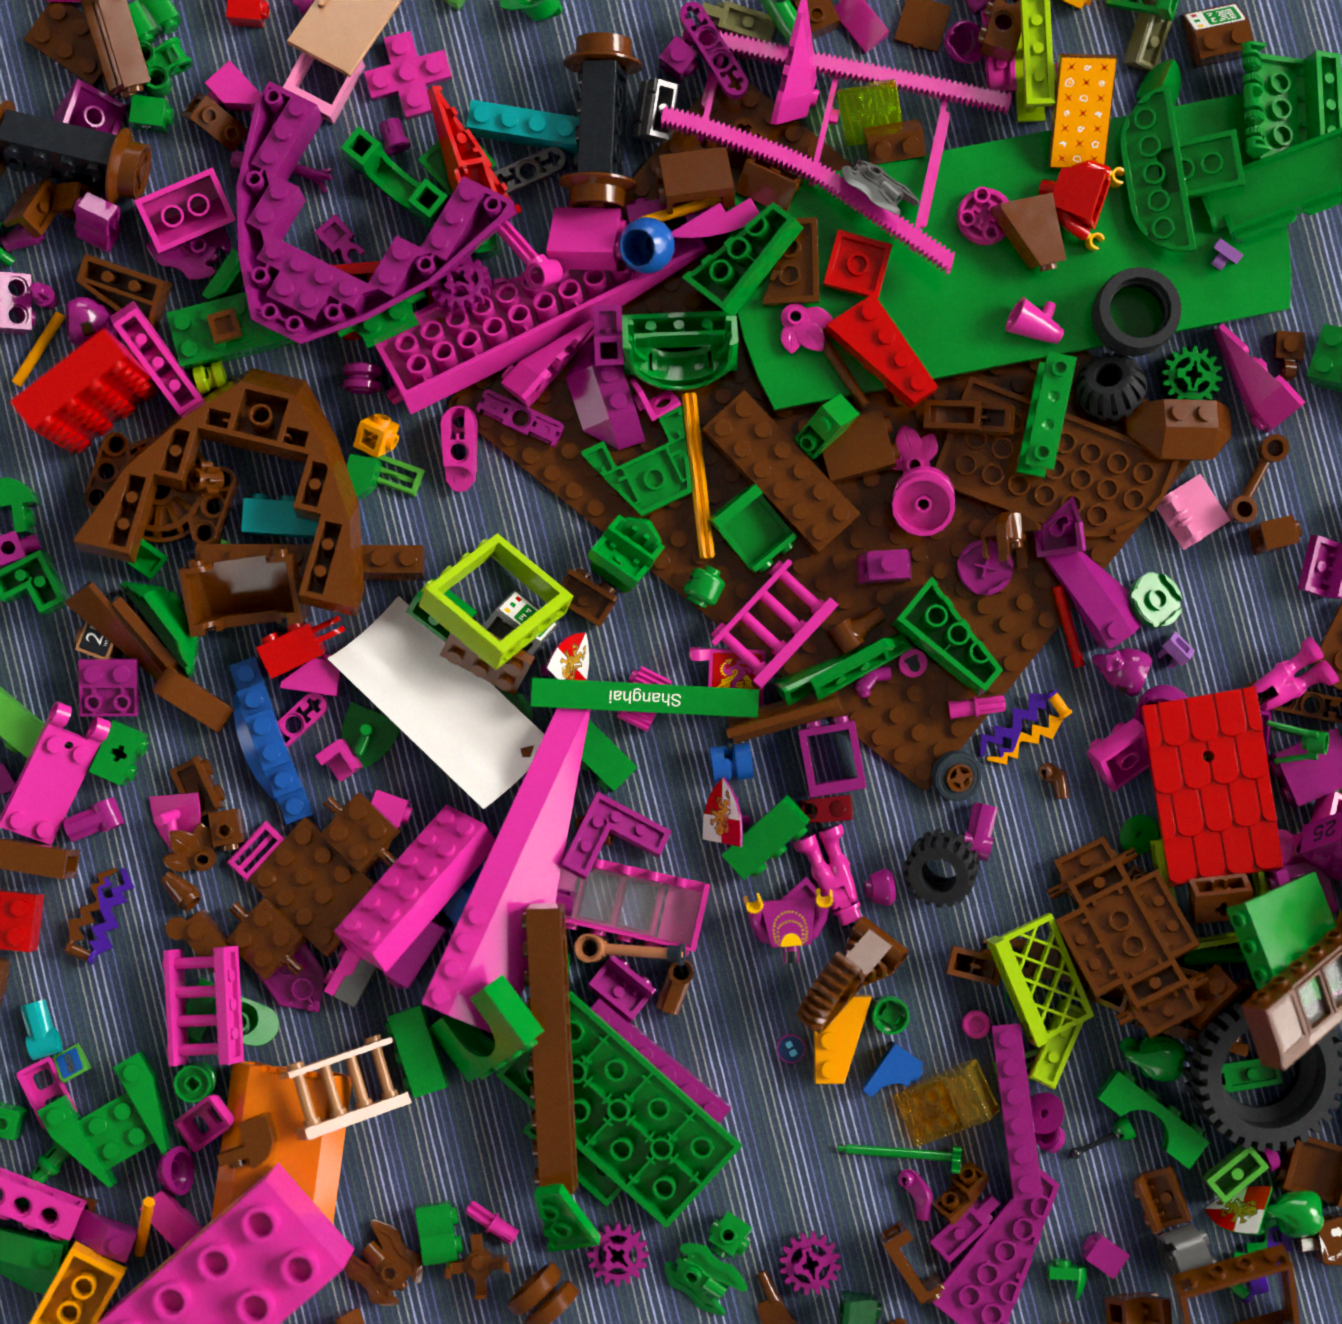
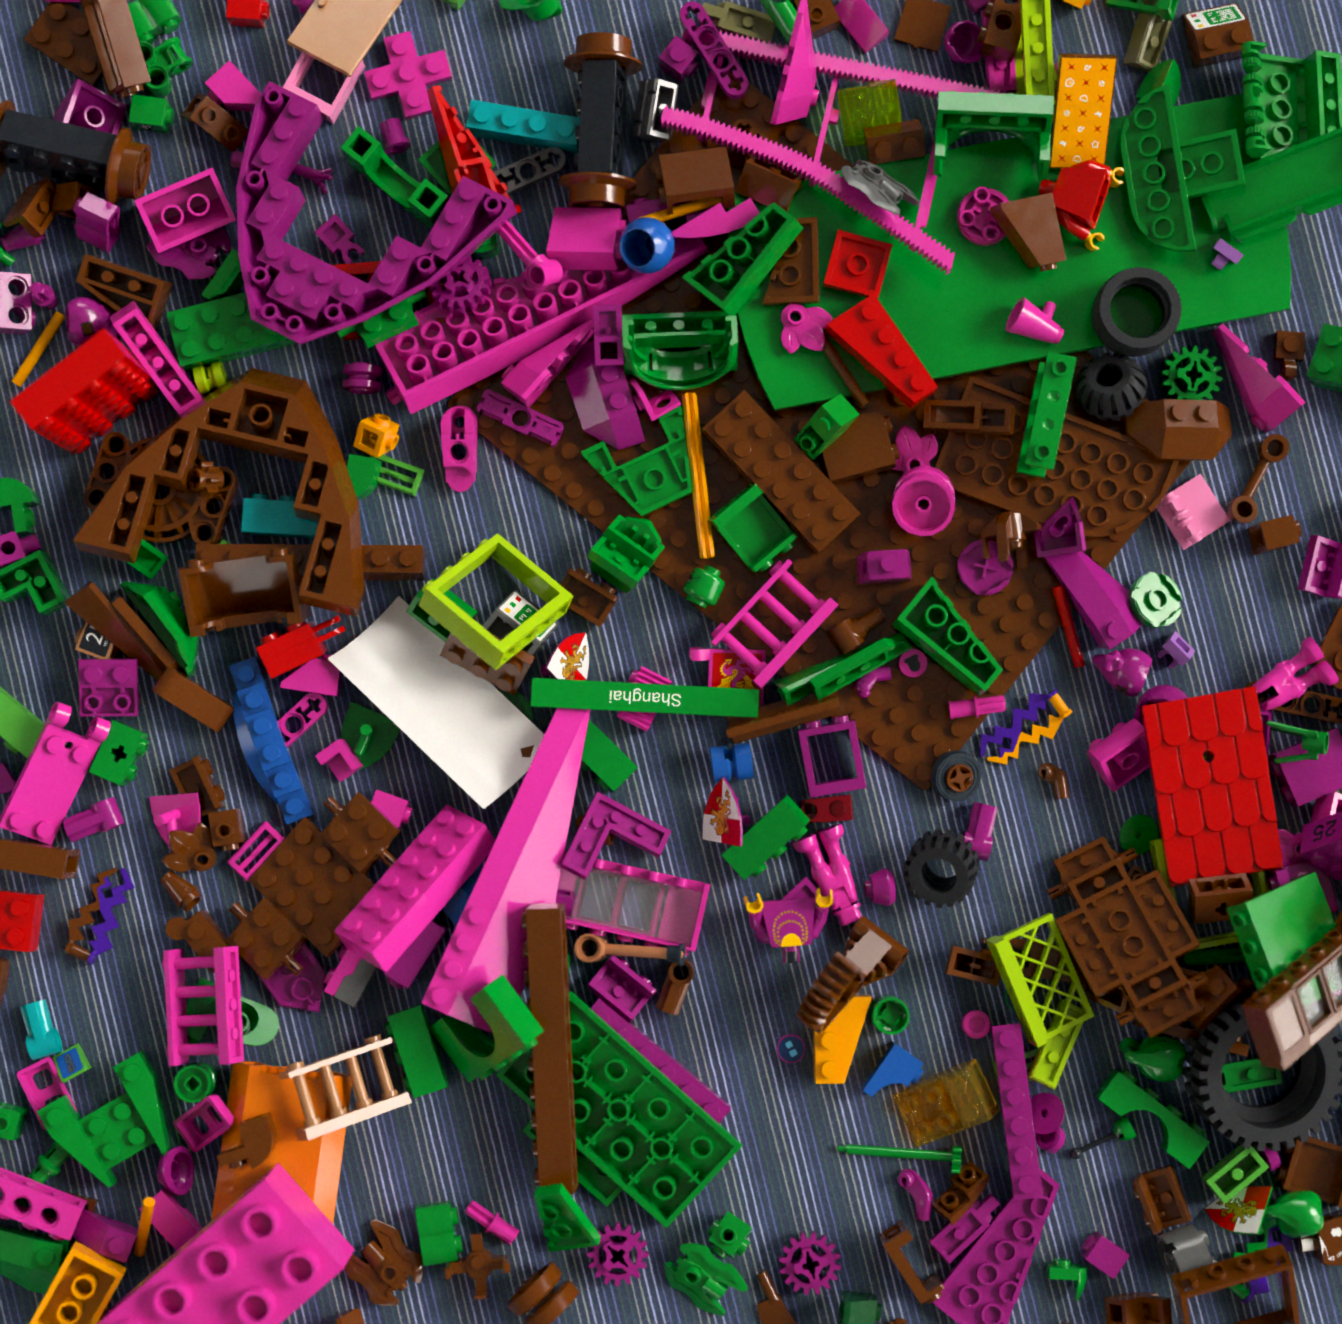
(225, 326): reddish brown plate -> none
(1017, 115): none -> green piece

